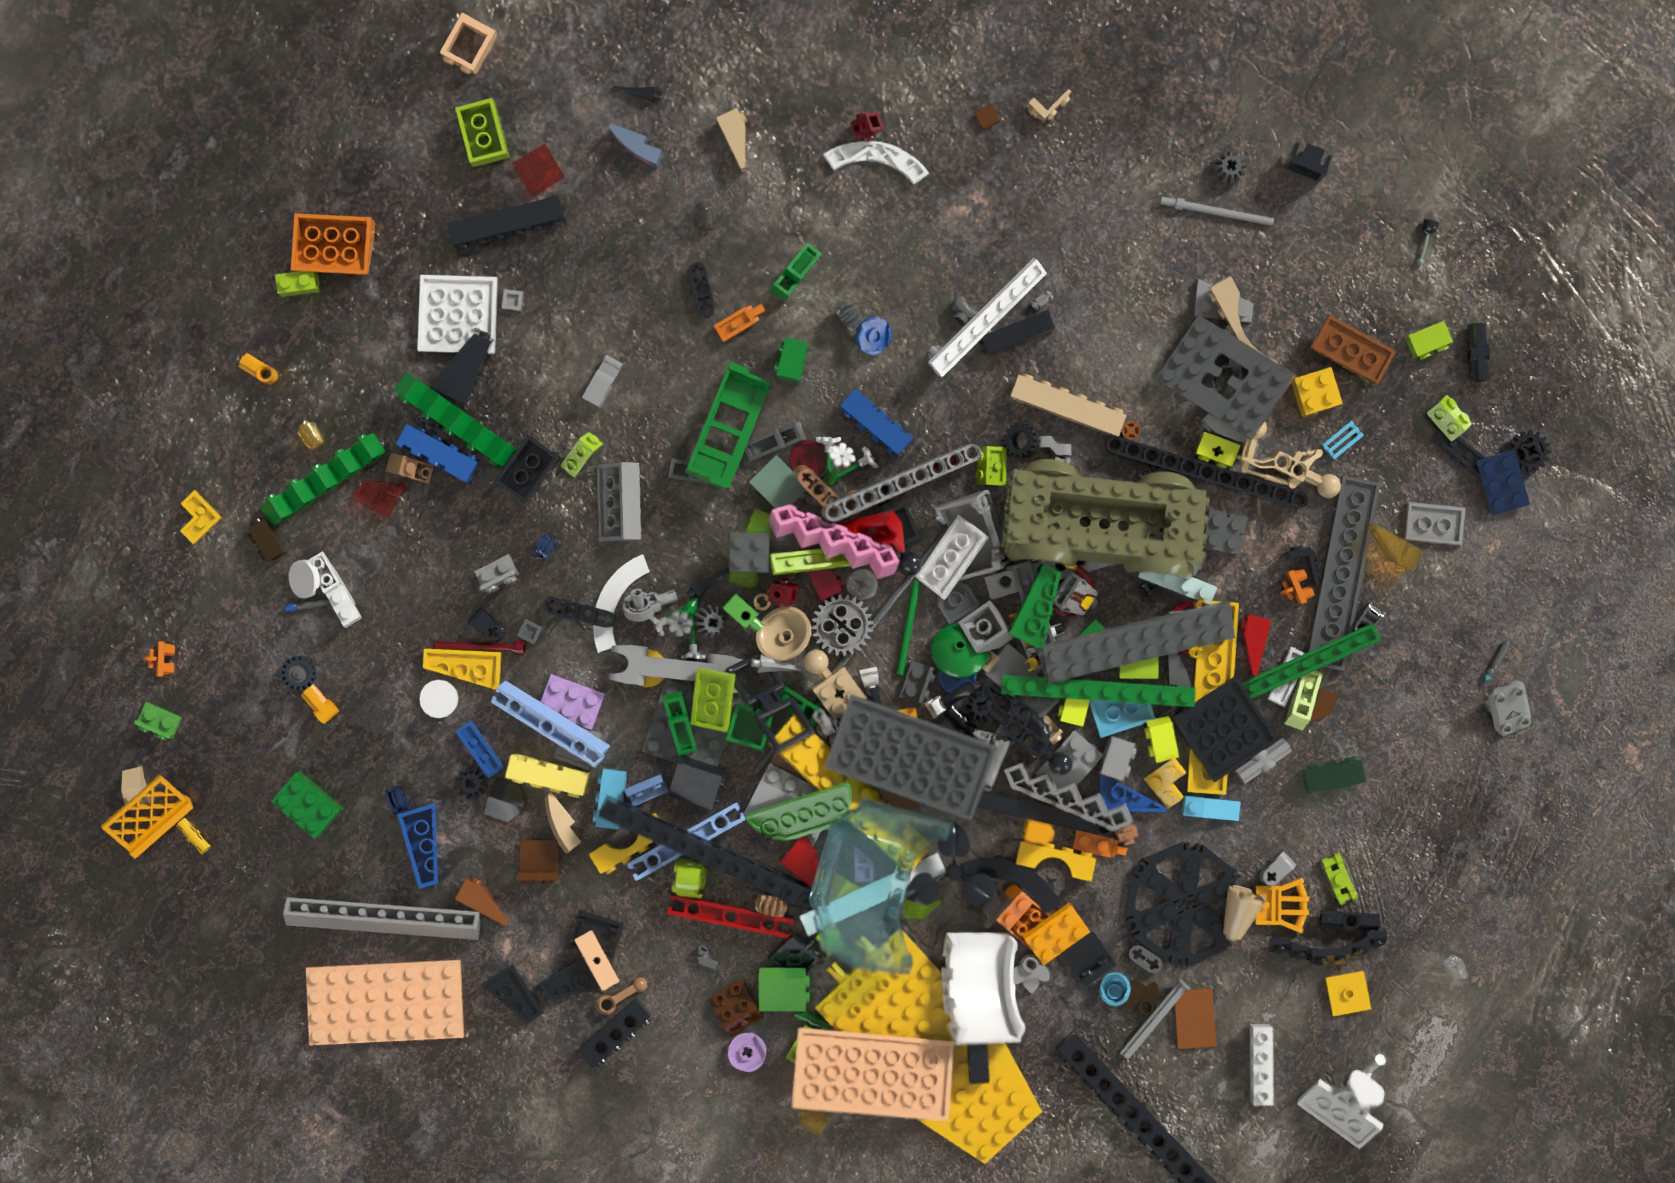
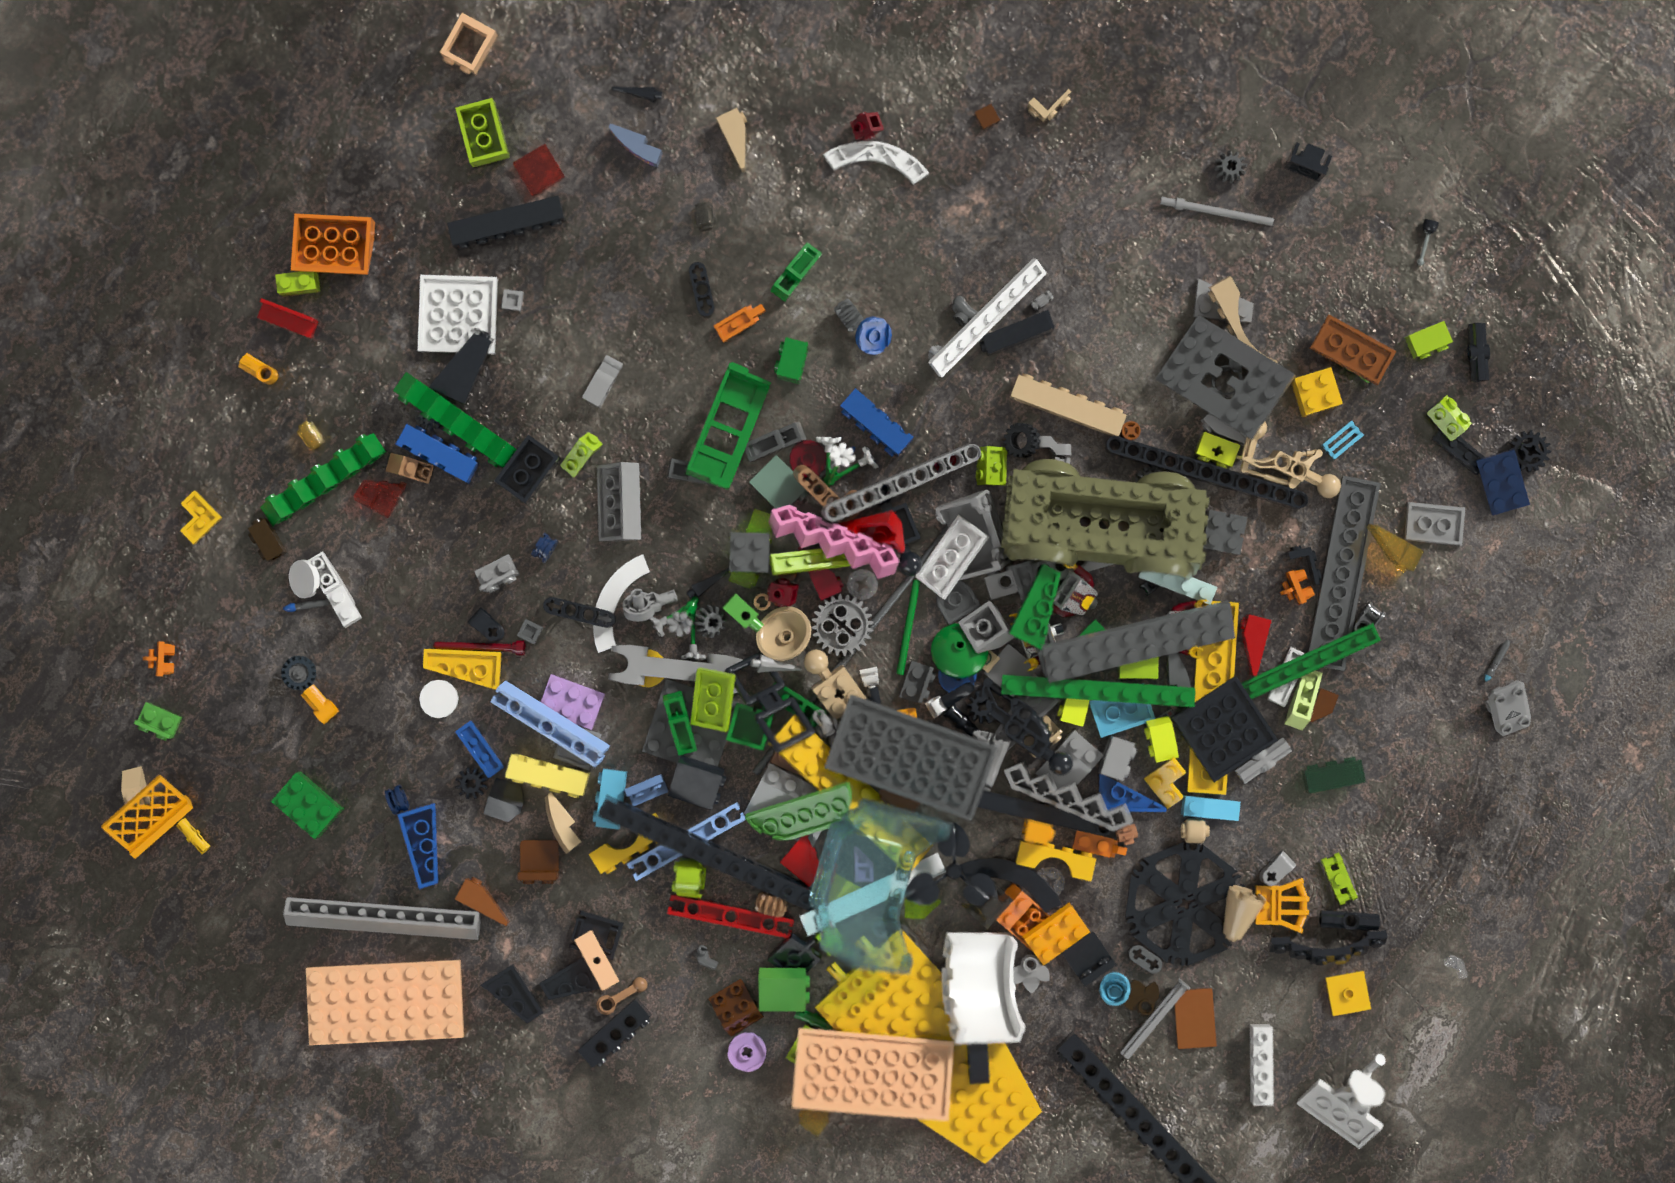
(287, 318): none -> red panel
(1194, 830): none -> tan head

